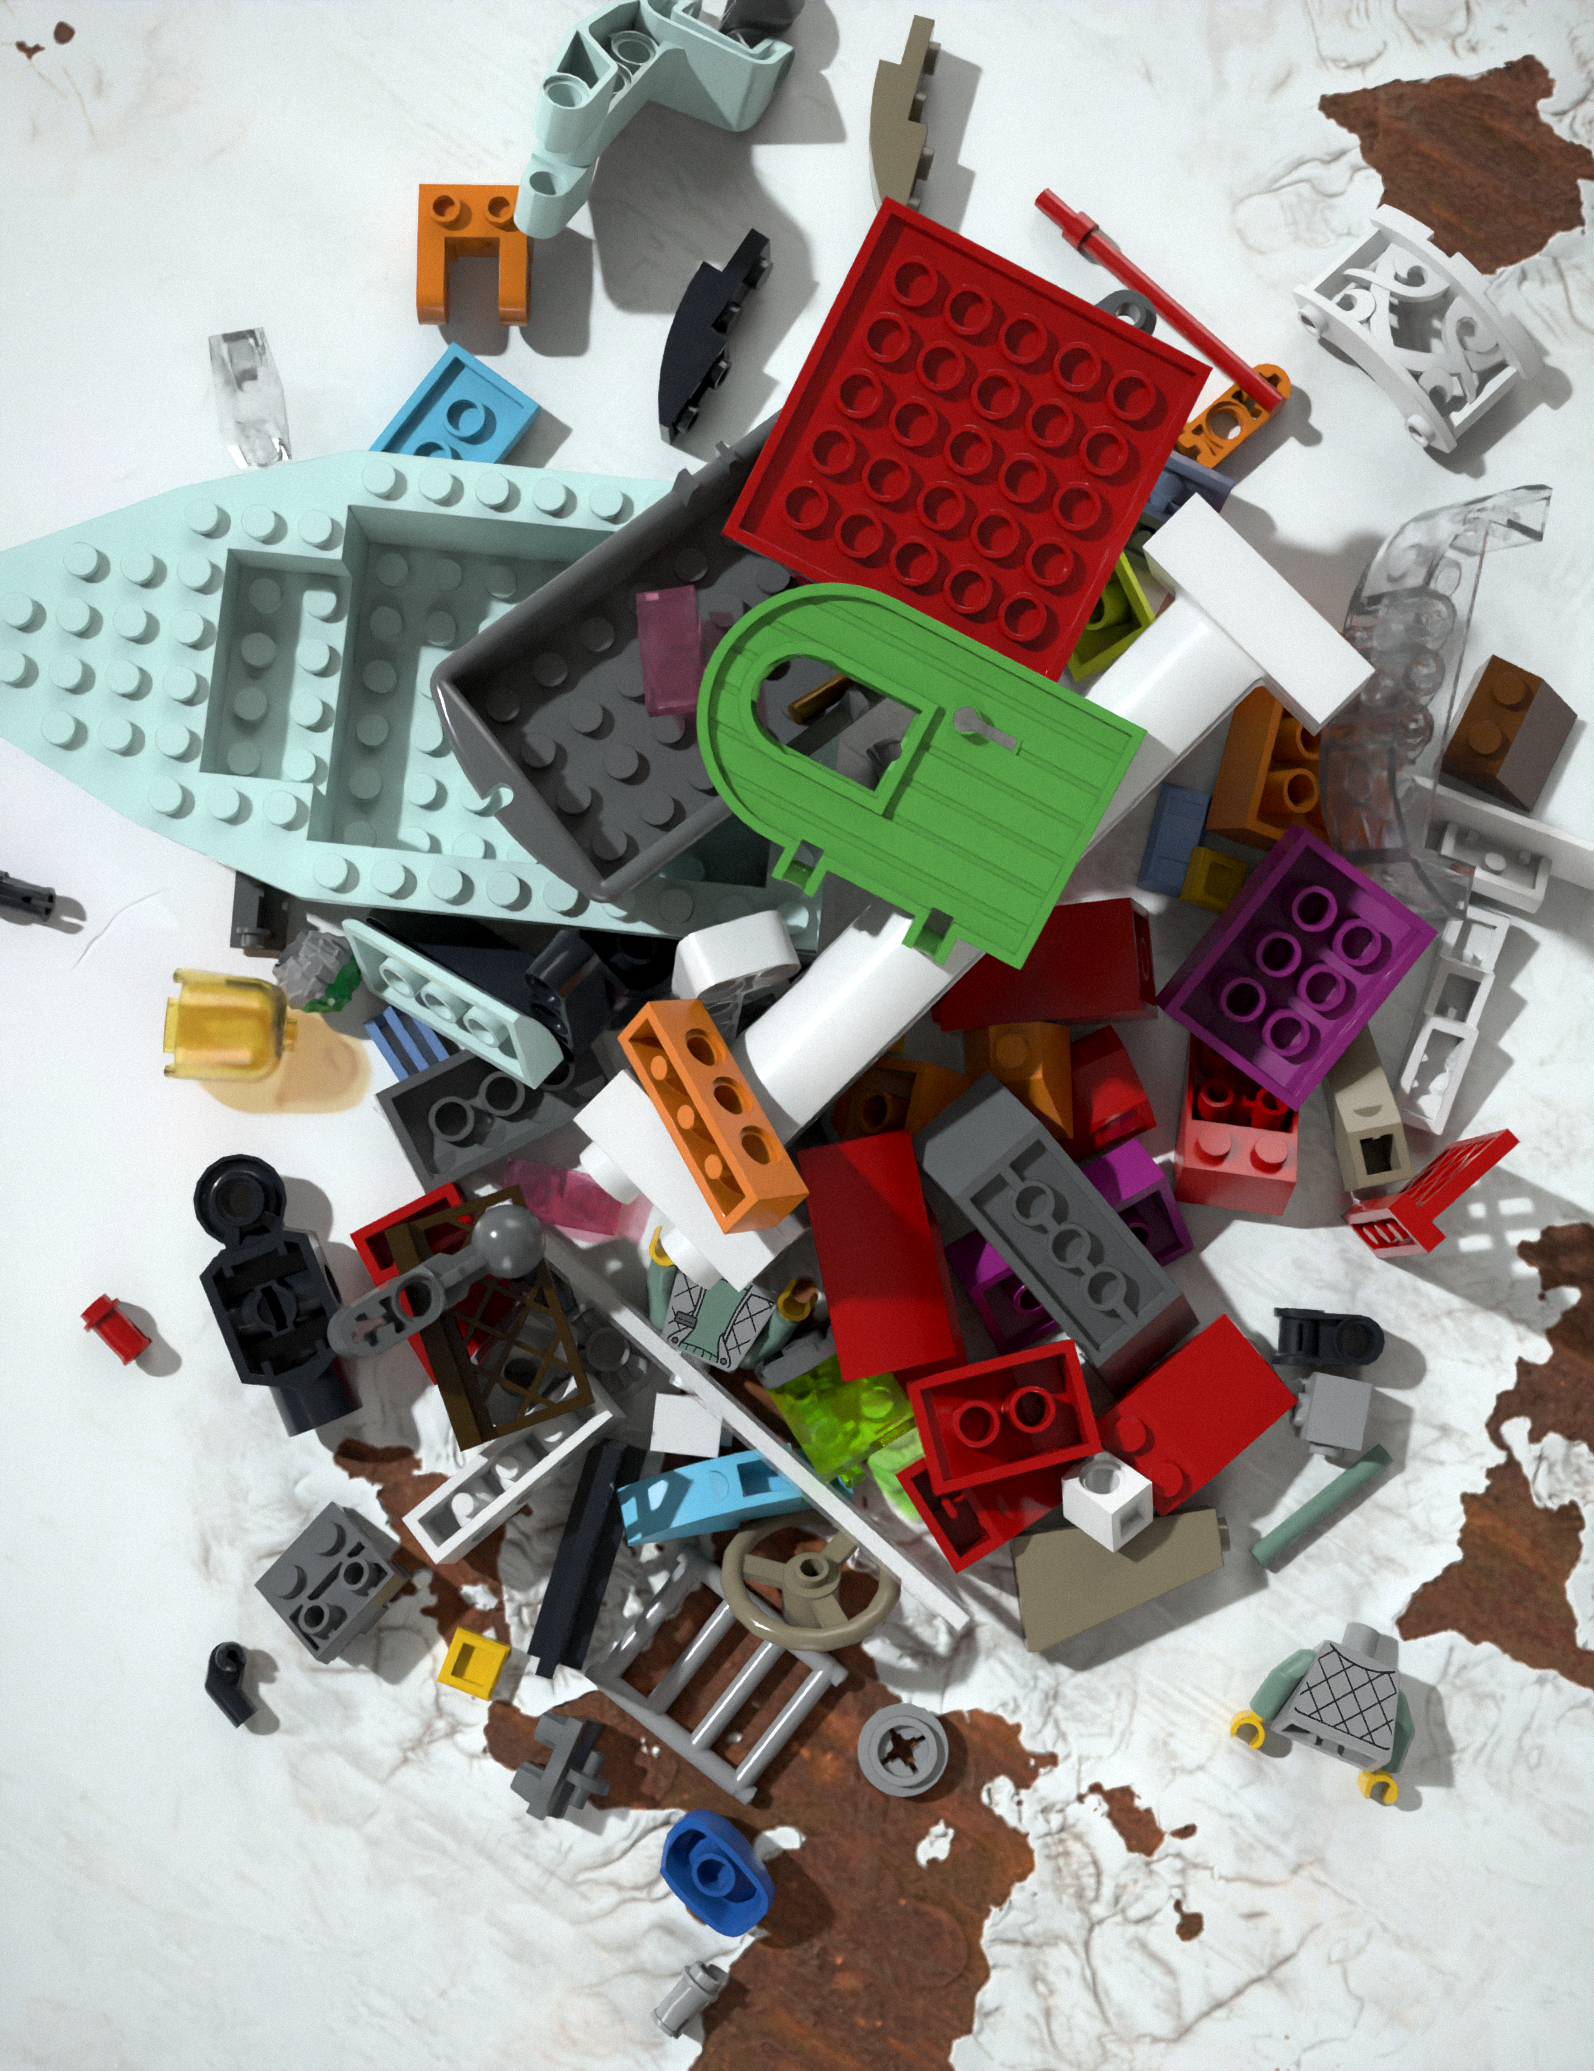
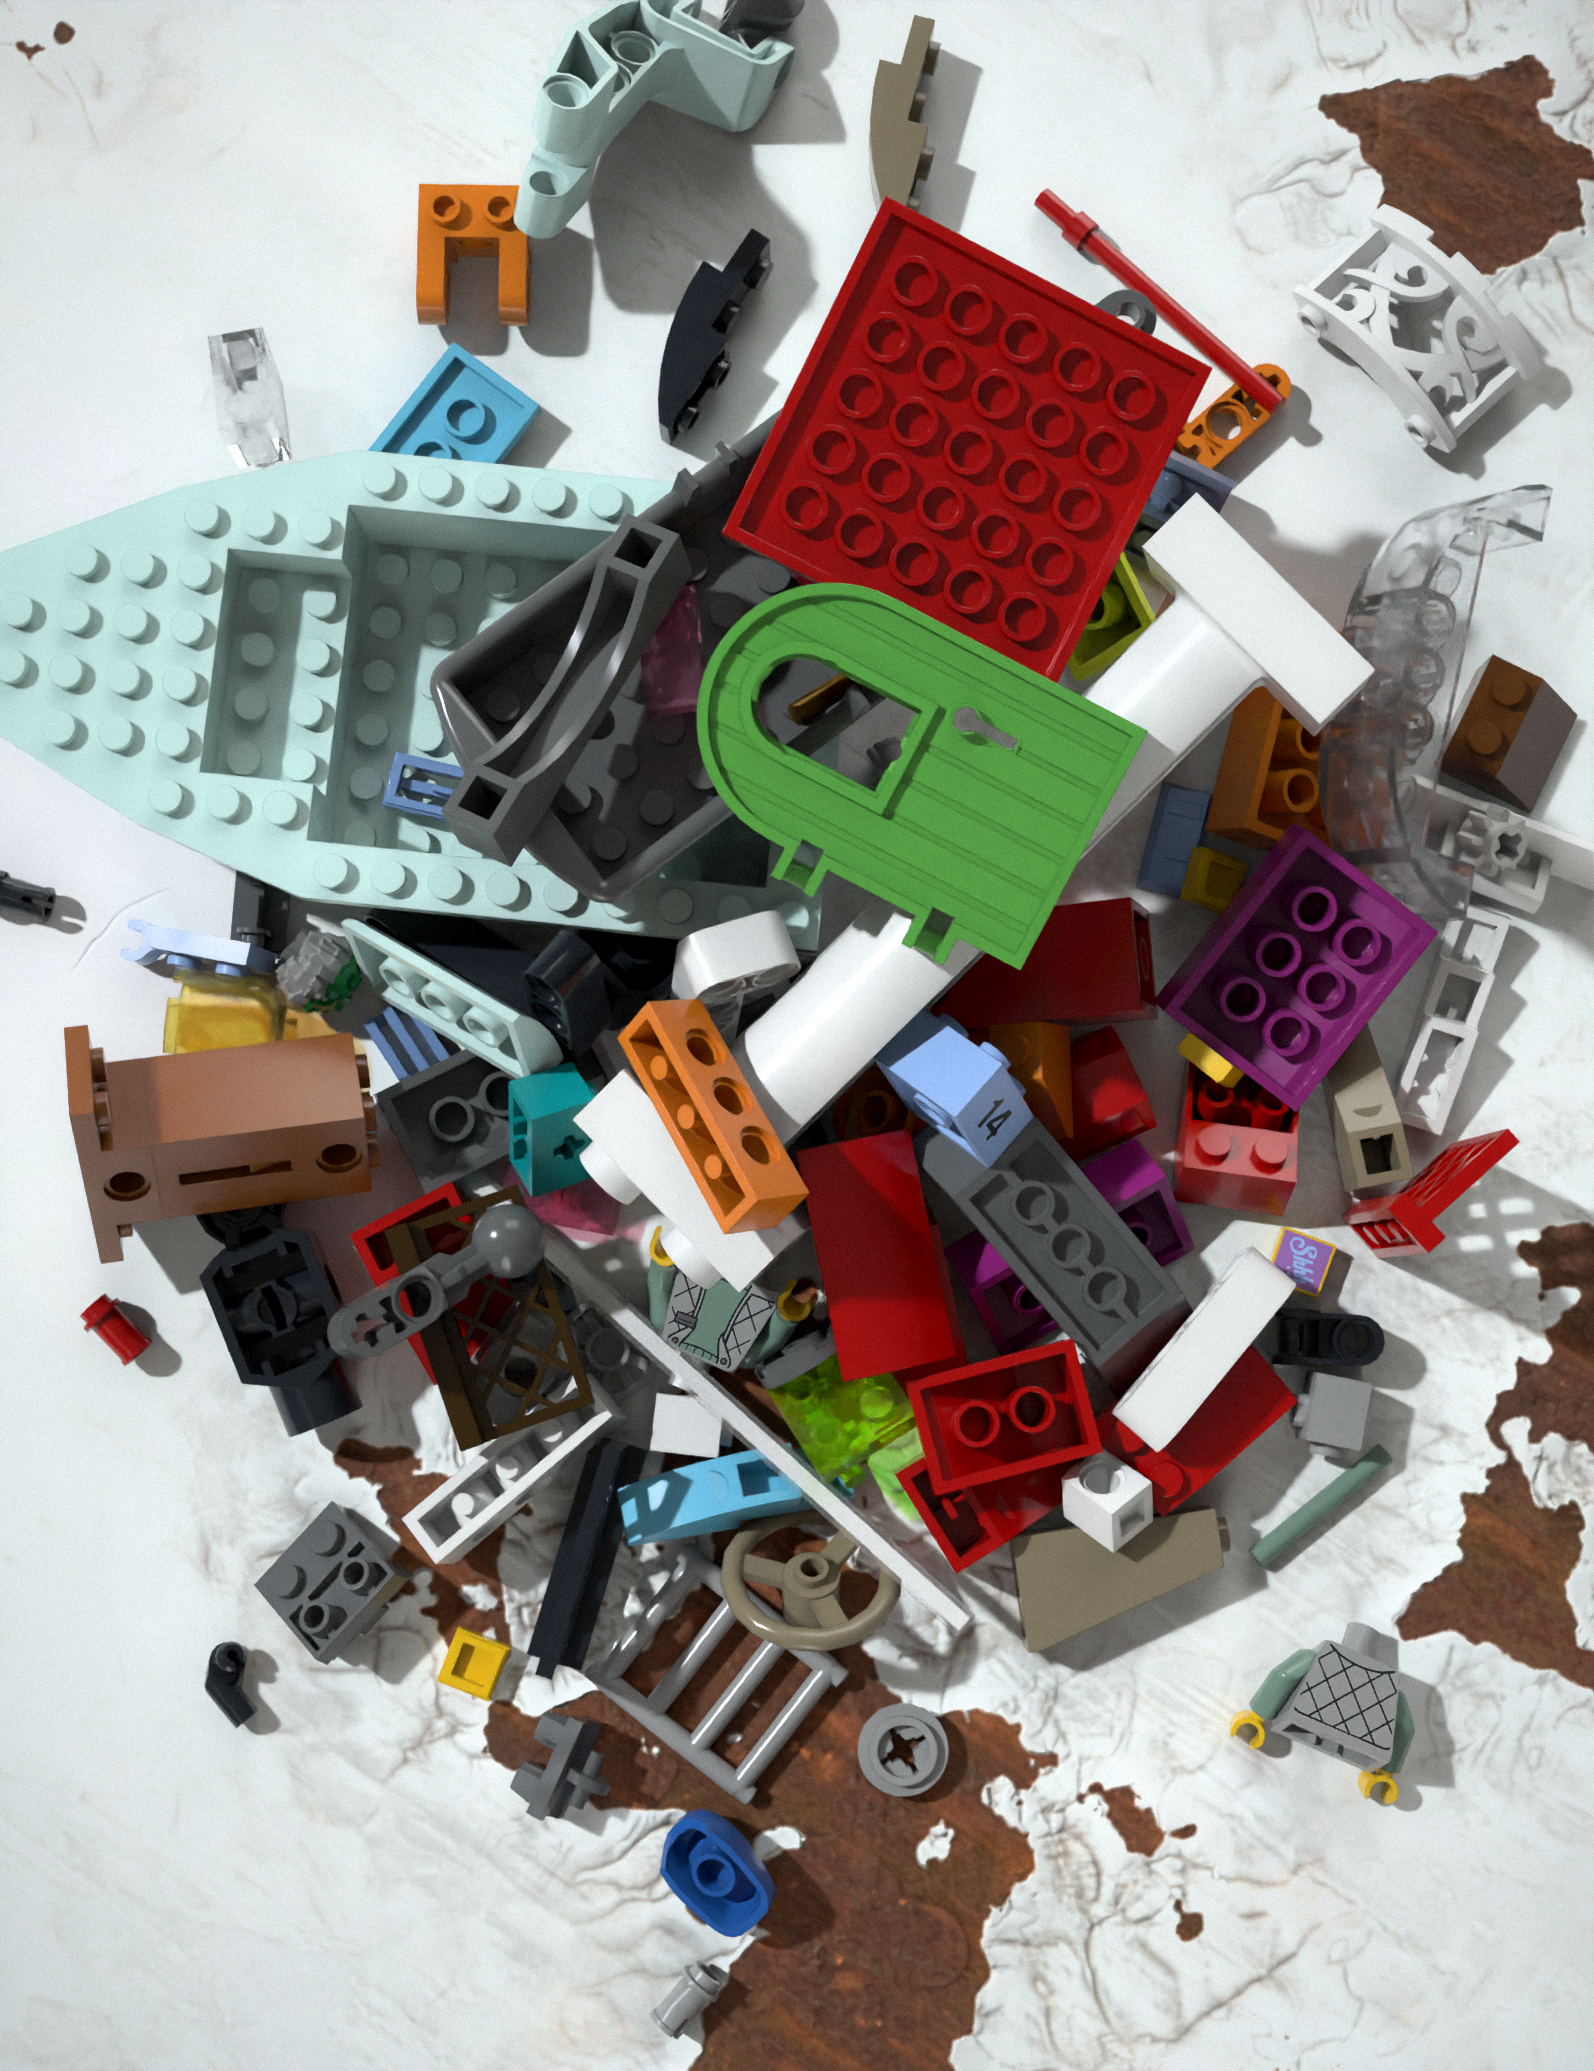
(192, 949): none -> light blue plate
(217, 1129): none -> dark orange brick
(397, 781): none -> medium blue tile
(520, 775): none -> dark grey arch
(542, 1128): none -> teal brick
(956, 1085): none -> light blue brick
(1205, 1347): none -> white beam
(1210, 1061): none -> yellow tile
(1302, 1259): none -> tile
(1492, 840): none -> white gear

